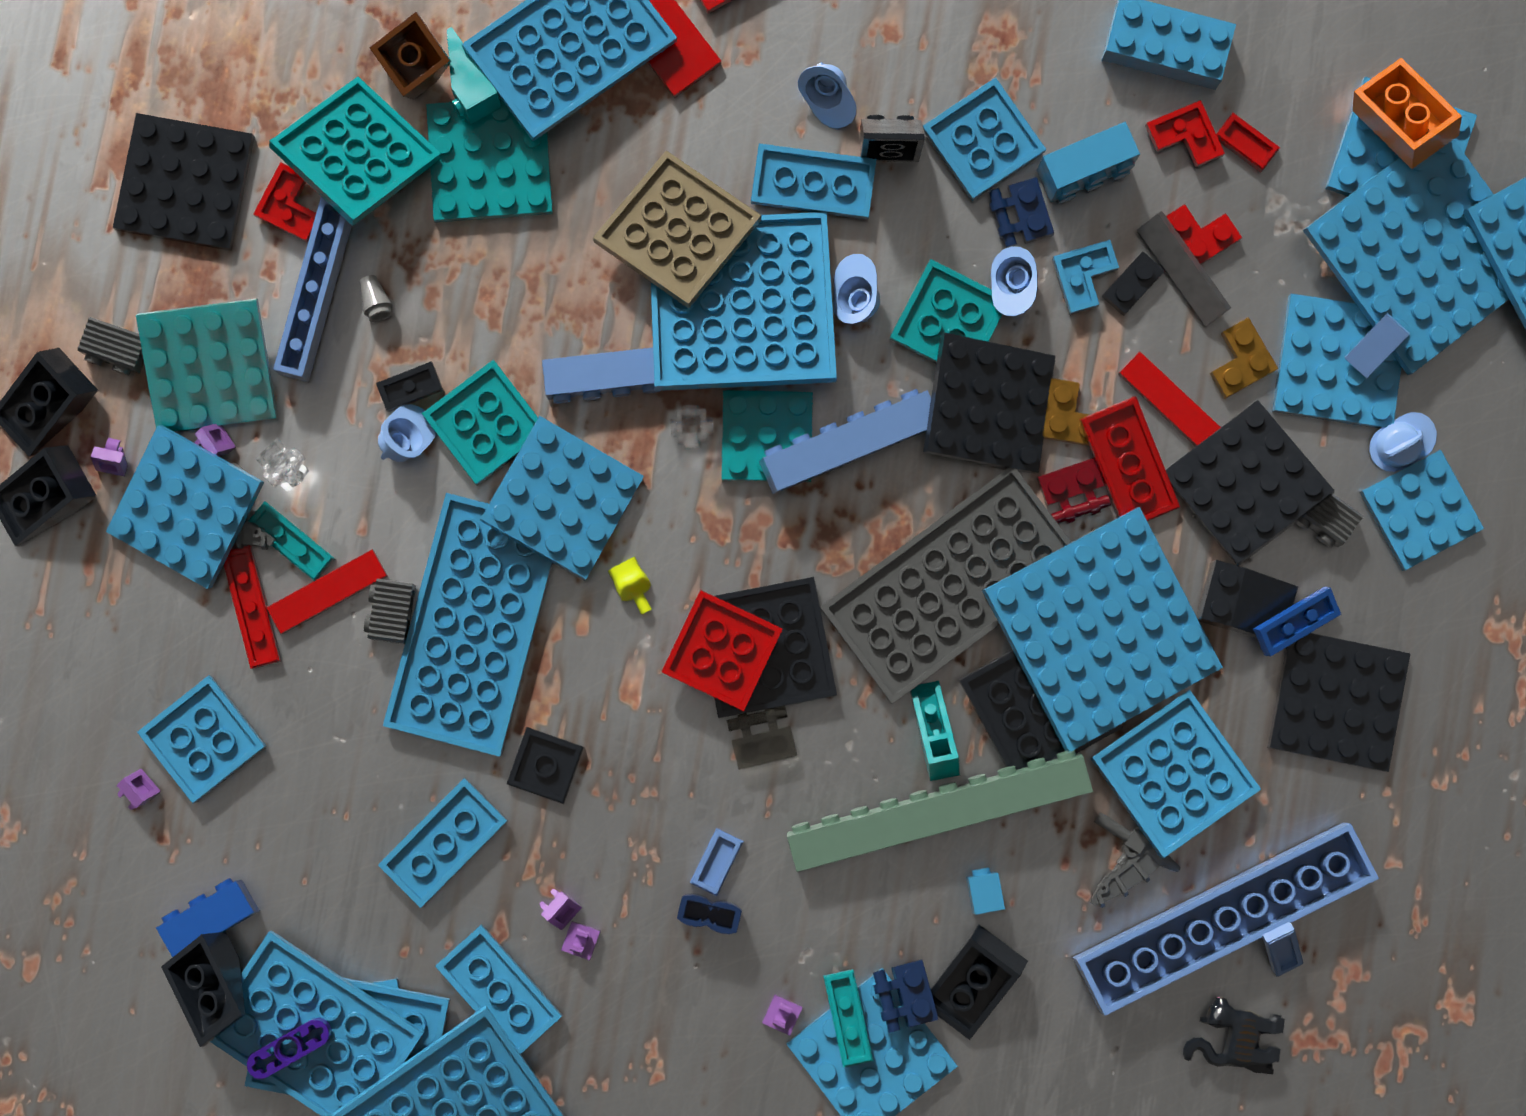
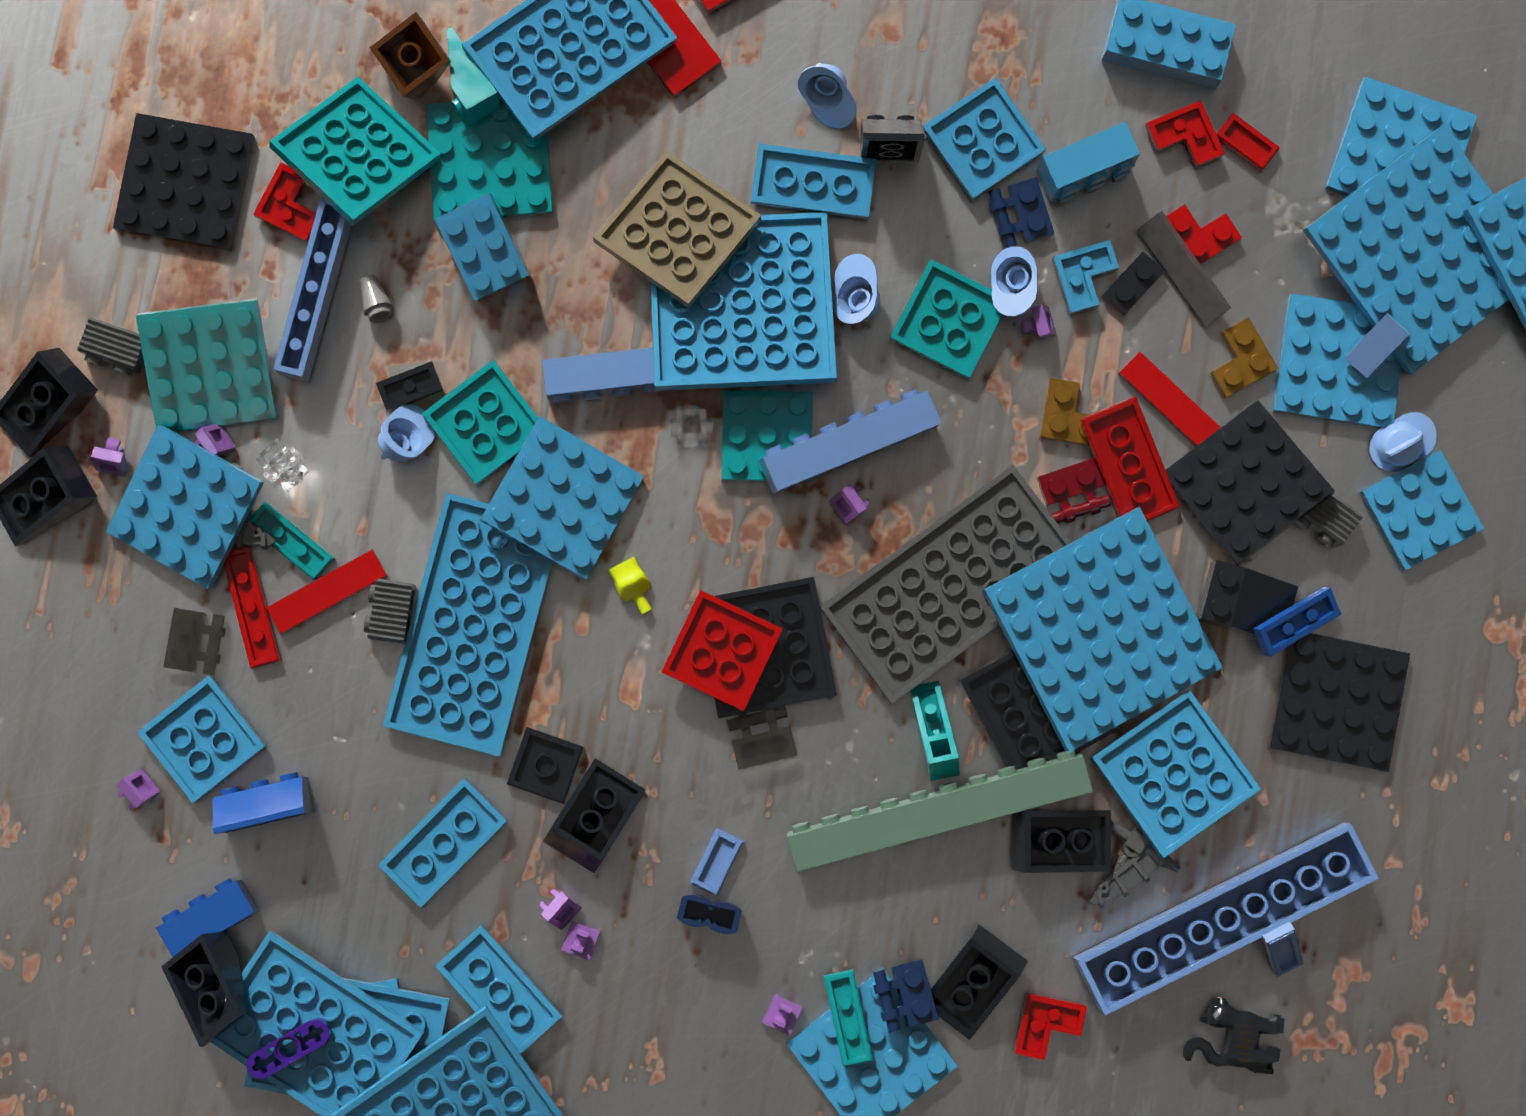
(185, 641): none -> clear smoke plate
(261, 803): none -> slope
(482, 247): none -> dark azure brick
(594, 815): none -> black slope
(848, 503): none -> medium lavender tile
(985, 891): dark azure brick -> none
(989, 403): black plate -> none
(1041, 322): none -> medium lavender tile
(1041, 1016): none -> red plate
(1061, 840): none -> black slope
(1406, 113): orange brick -> none

